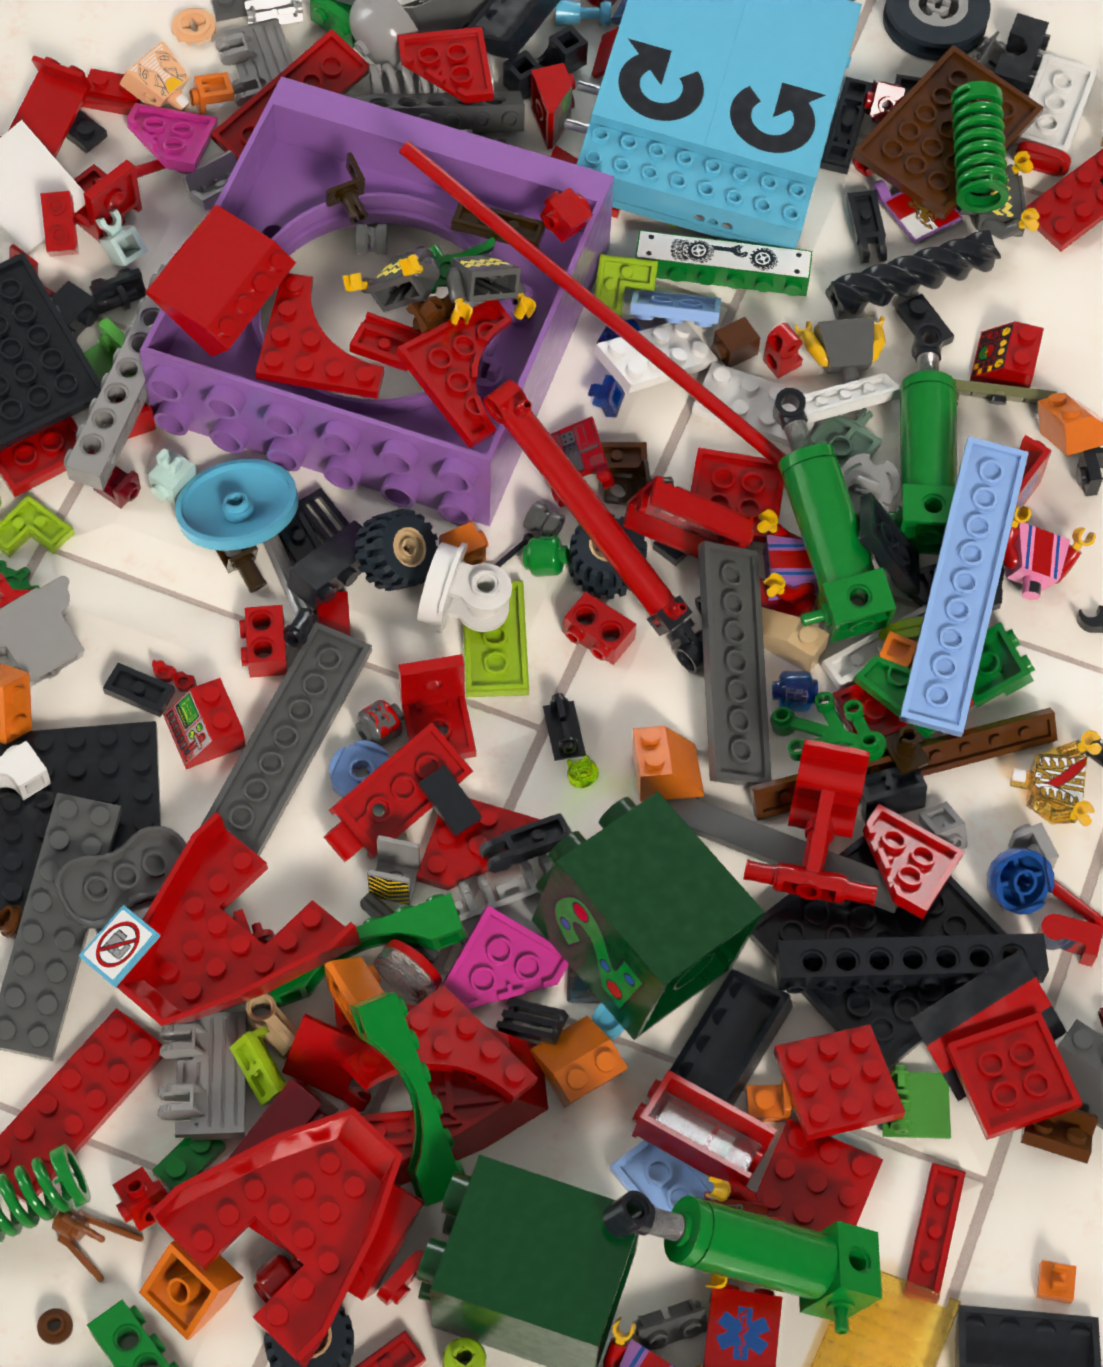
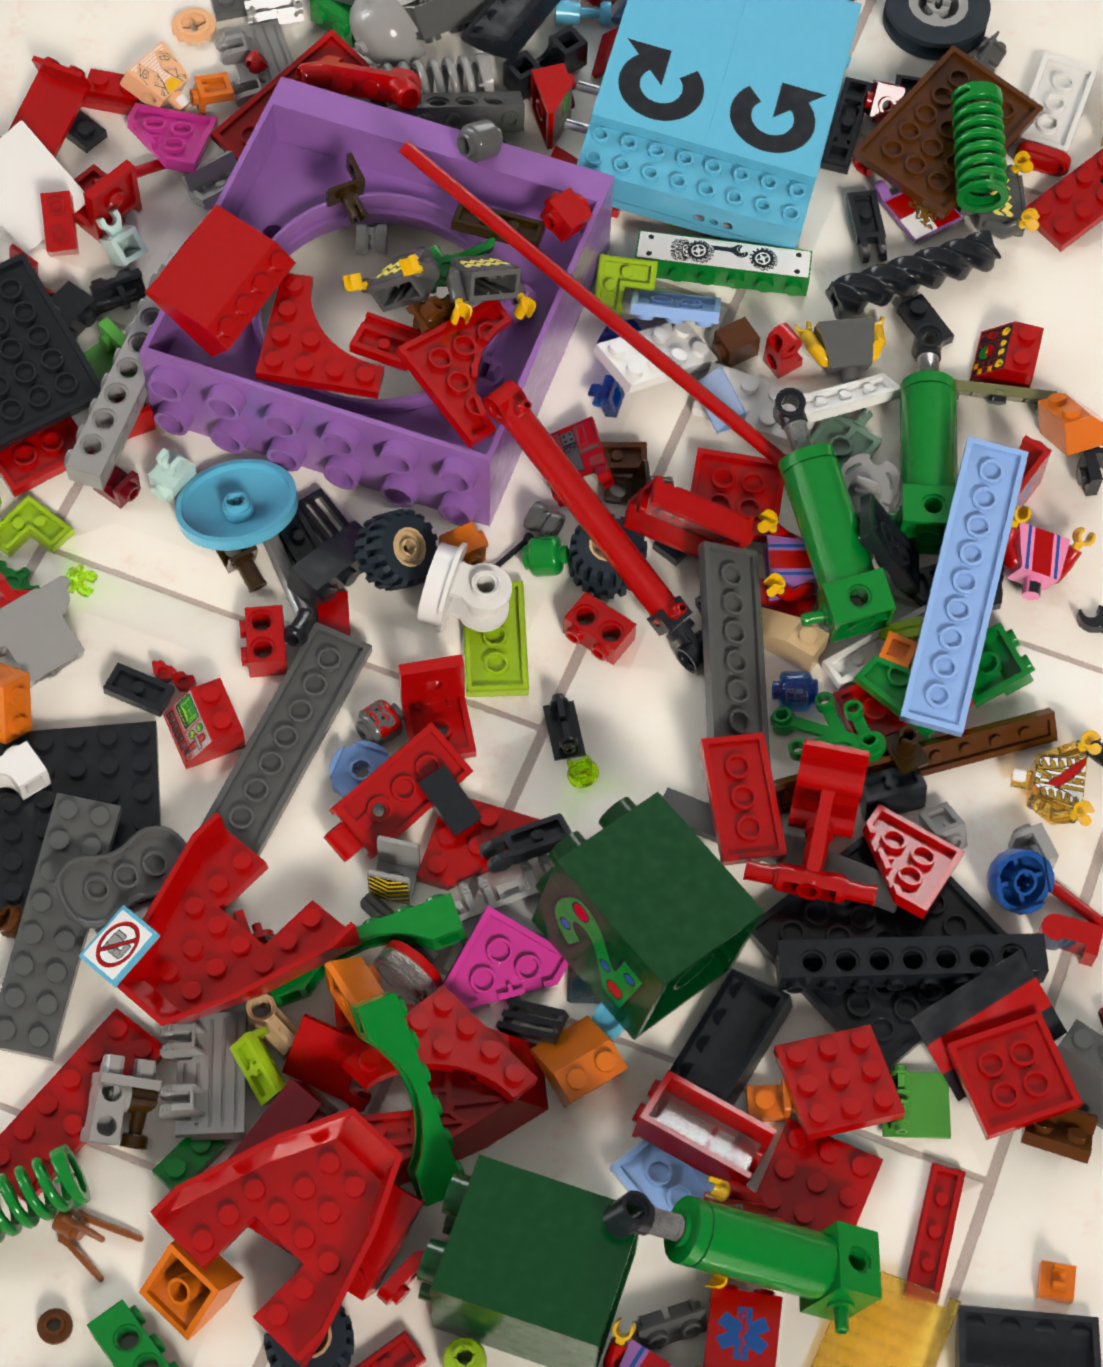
(77, 577): none -> clear neon green plate
(118, 1094): none -> light grey hips
(138, 1197): red brick -> none
(256, 62): none -> red hinge
(274, 1275): red head -> none
(332, 74): none -> red plate
(451, 61): red plate -> none
(480, 140): none -> dark grey head
(665, 764): orange slope -> none
(721, 387): none -> medium blue slope
(742, 798): none -> red plate
(1026, 41): black arch -> none

